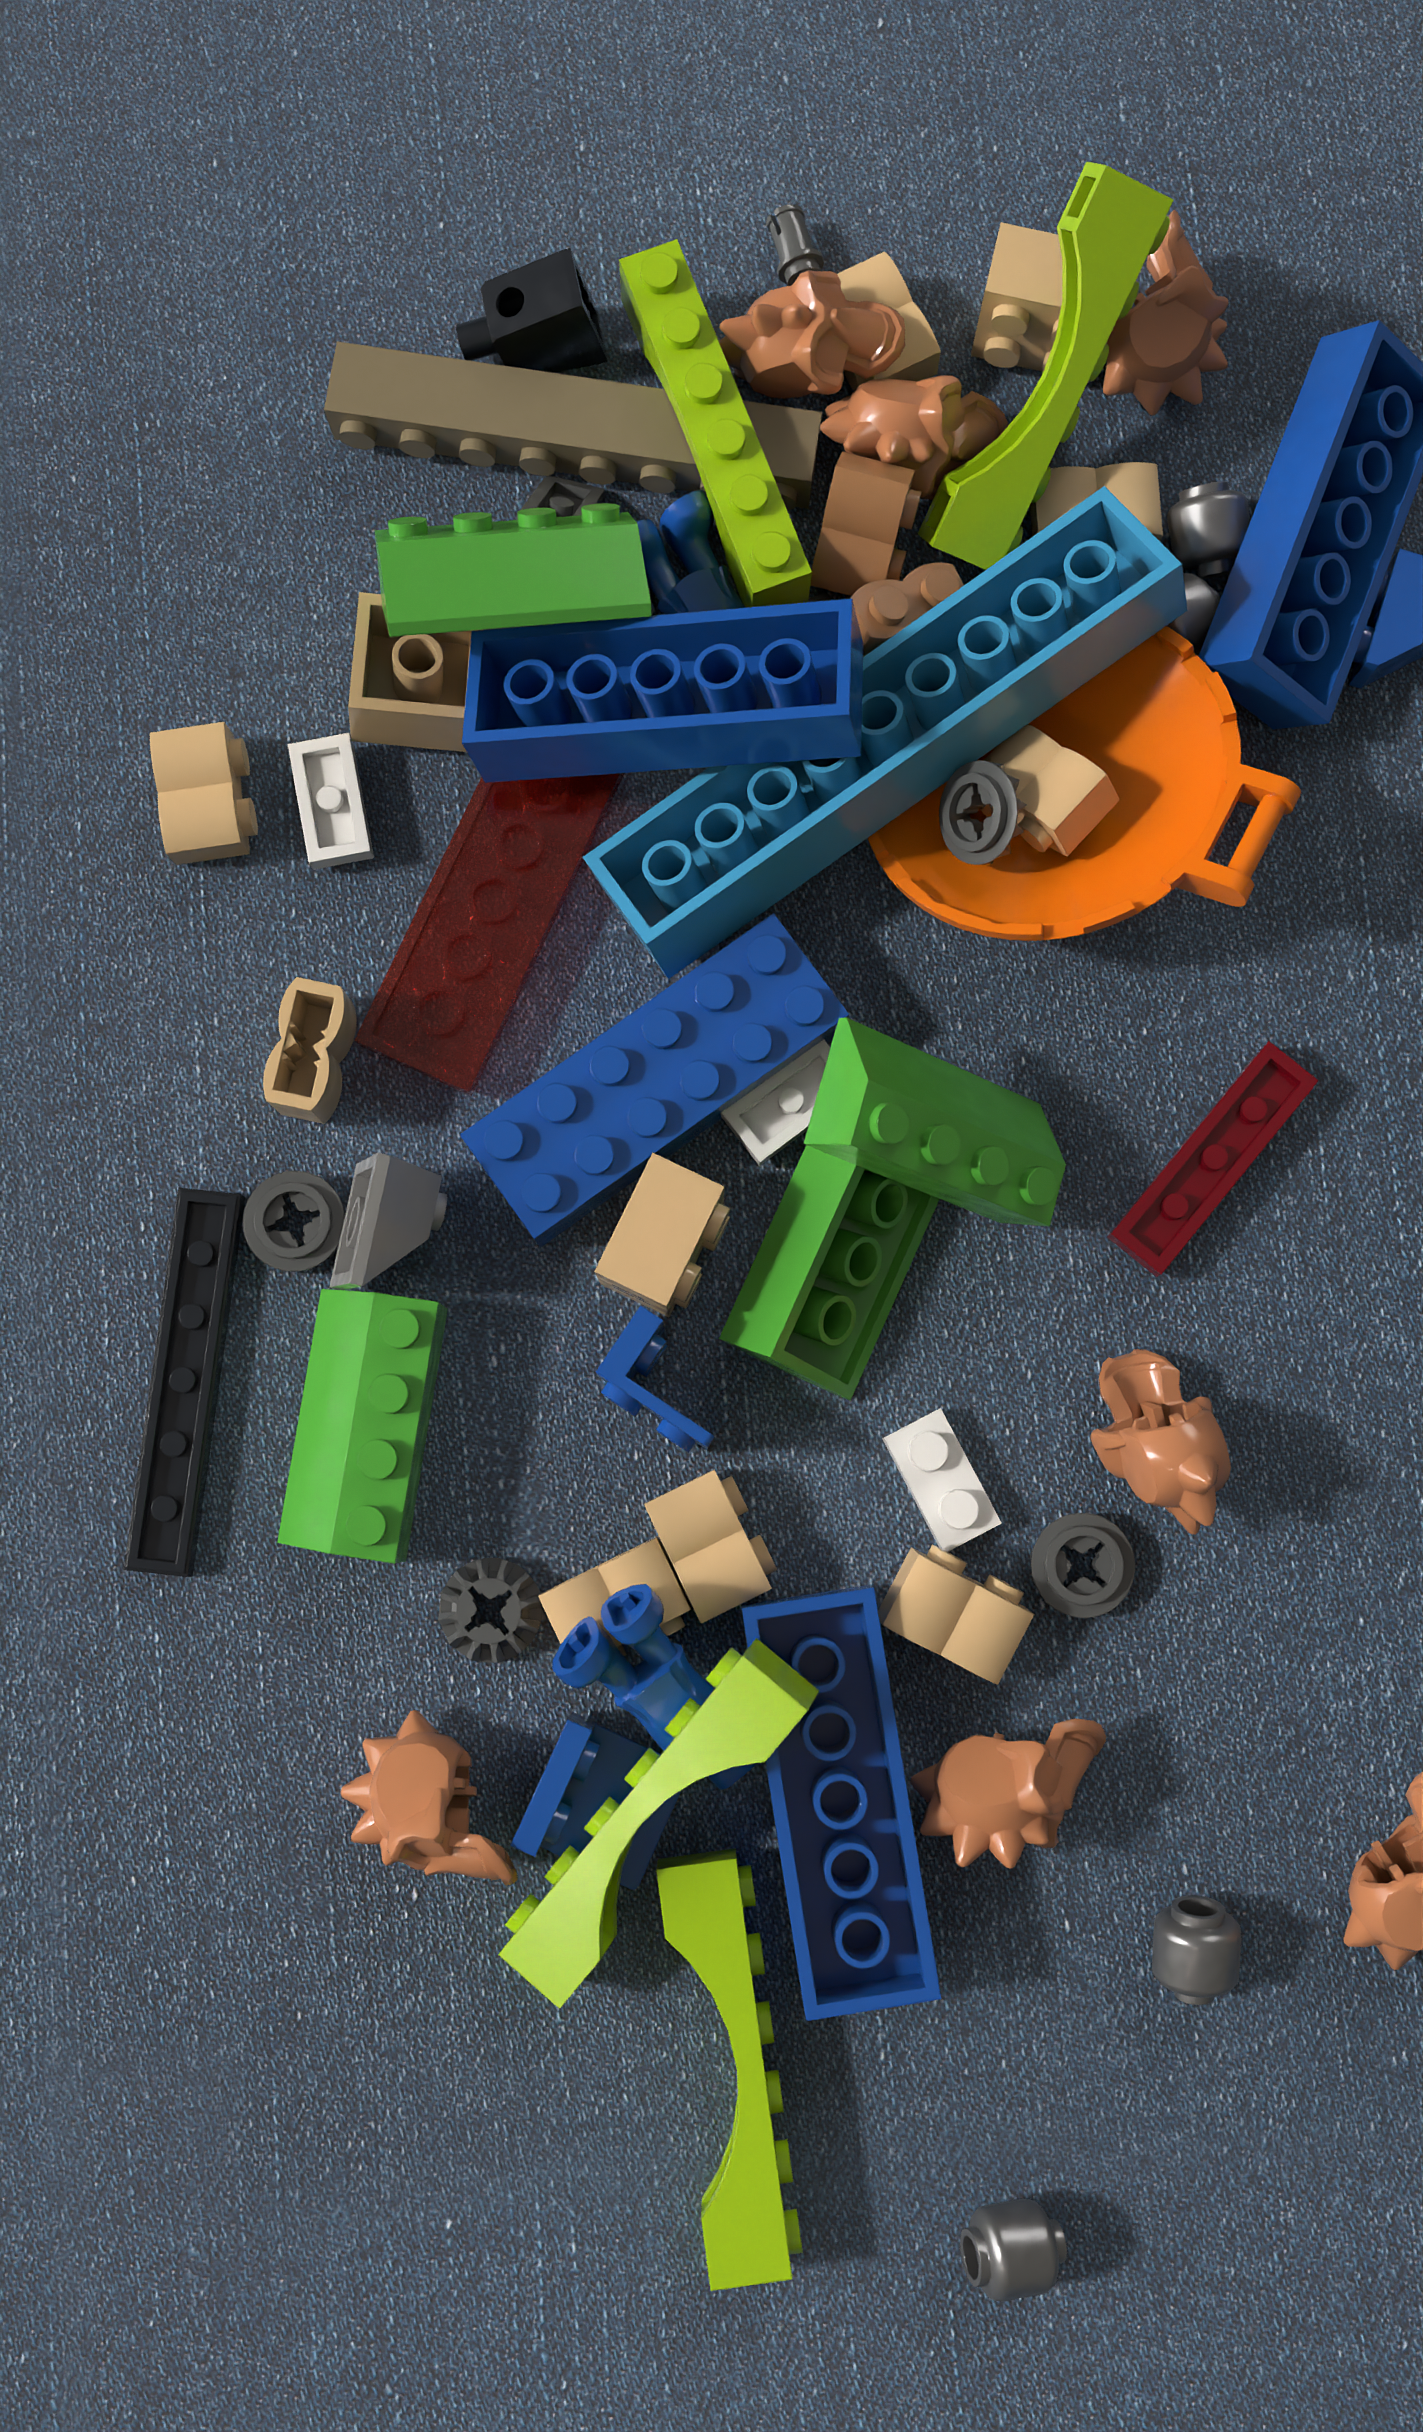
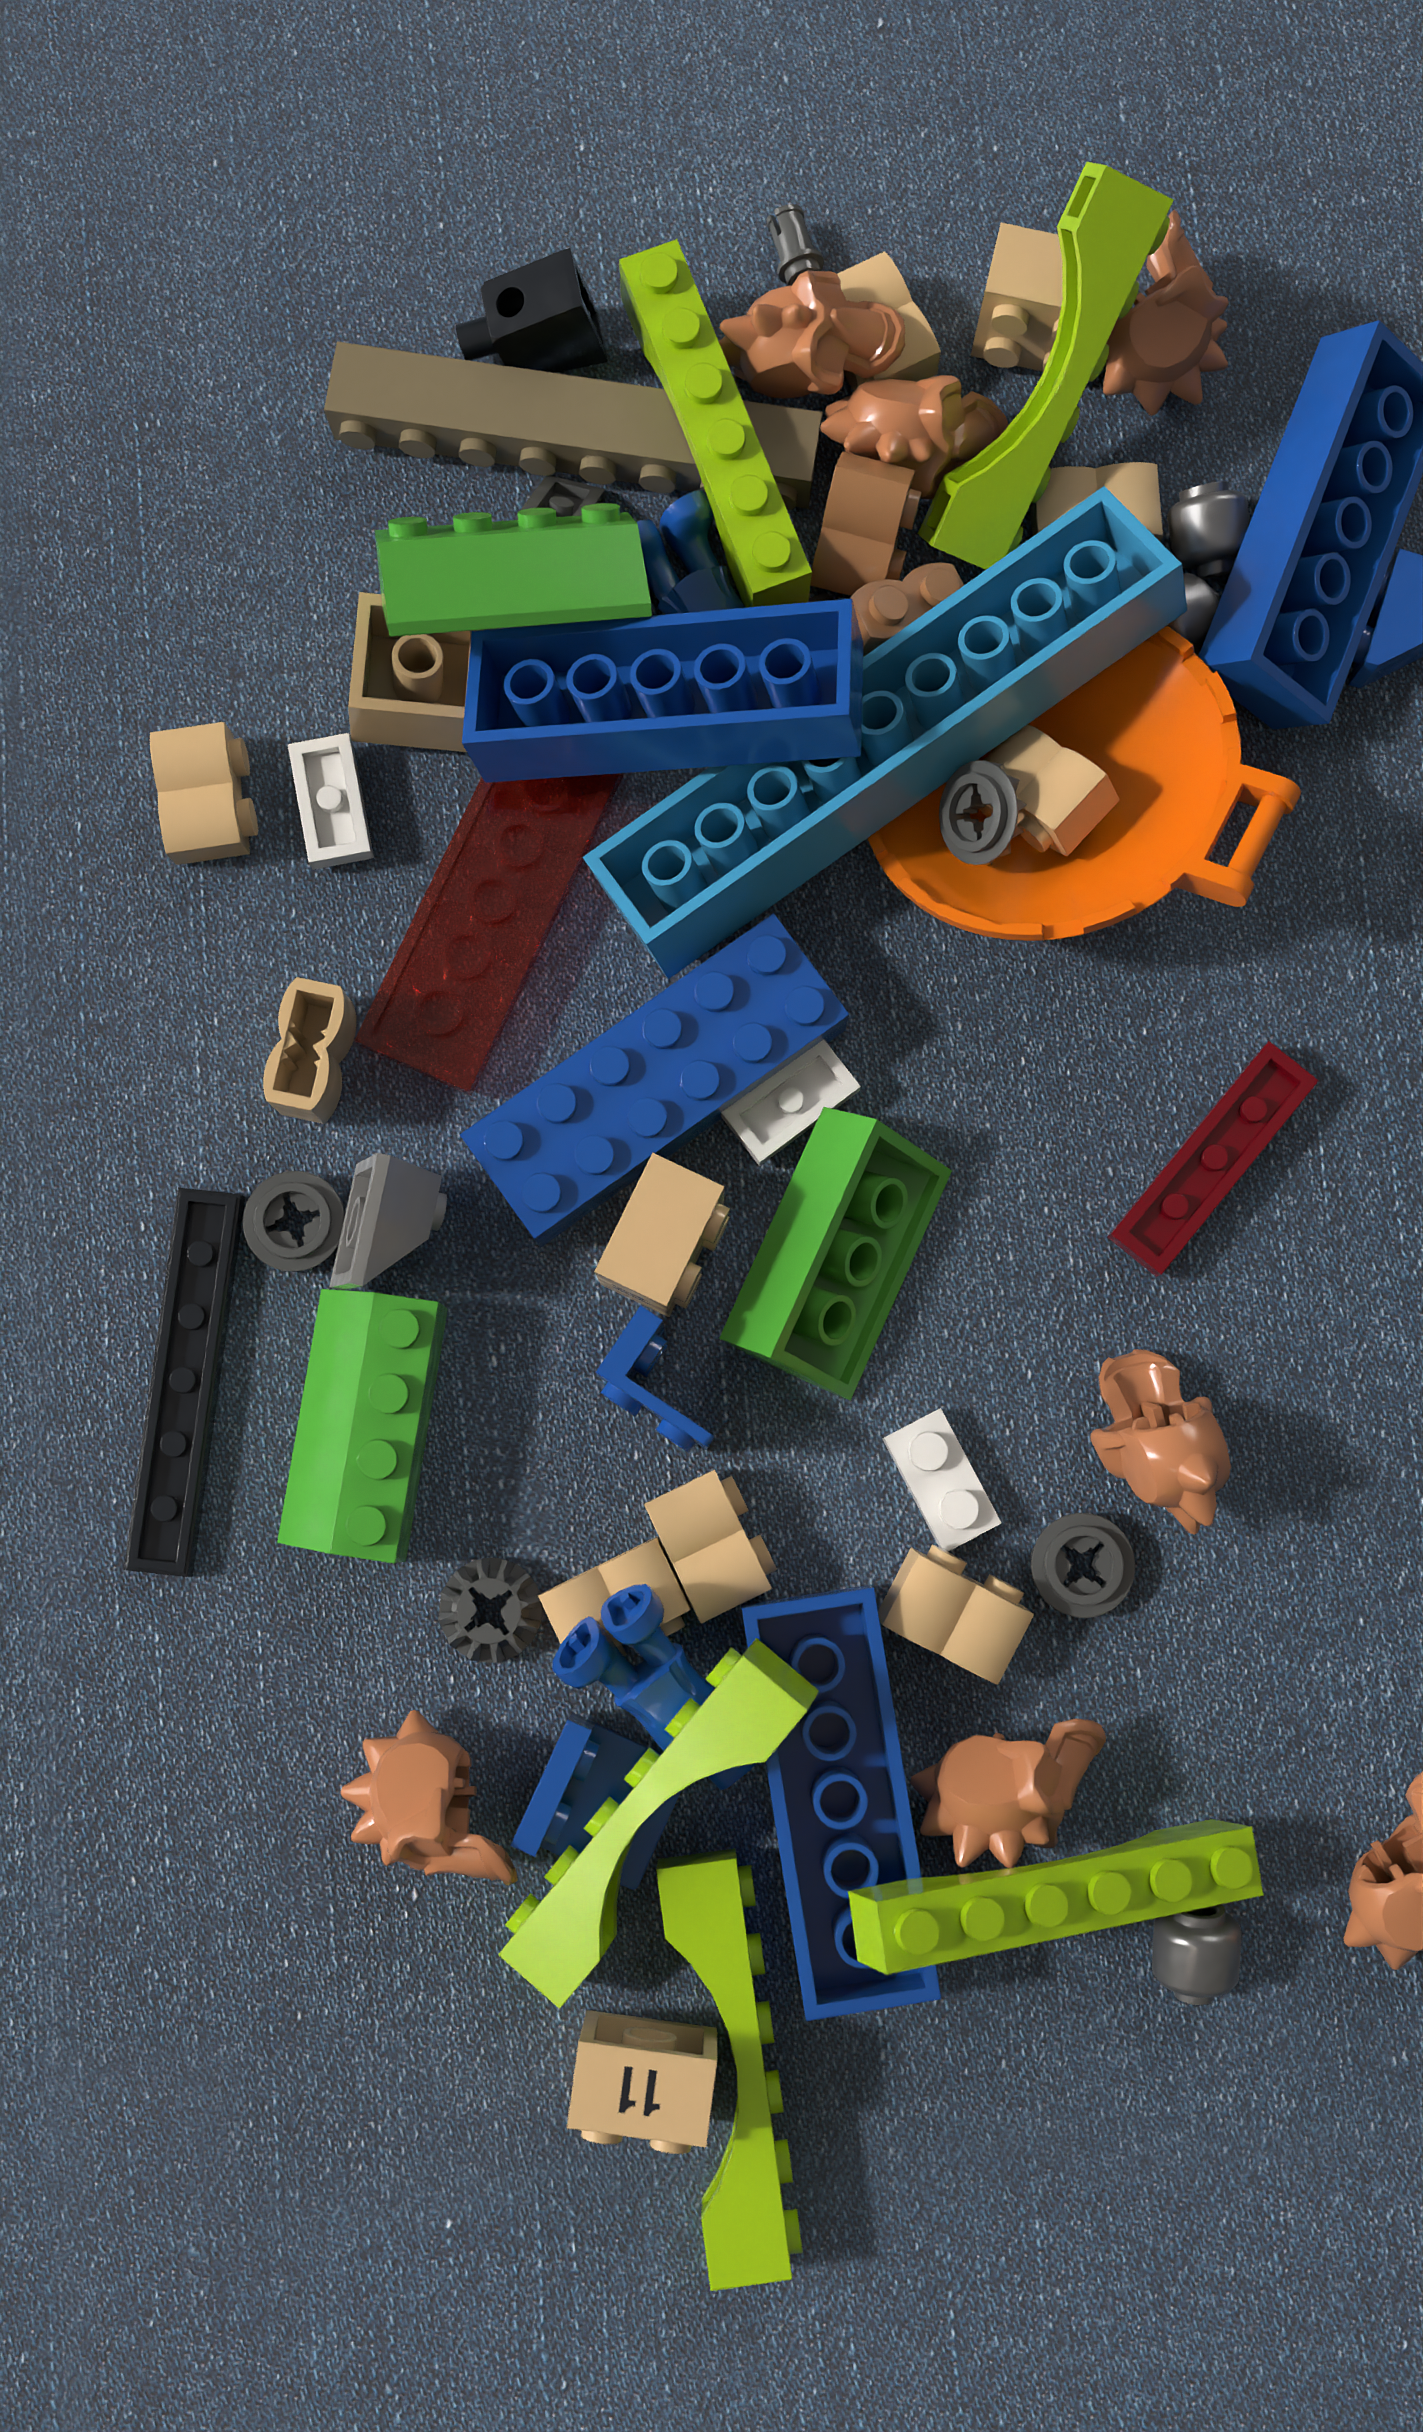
(643, 2081): none -> tan brick
(935, 1128): bright green slope -> none
(991, 1911): none -> lime arch
(1012, 2250): flat silver head -> none

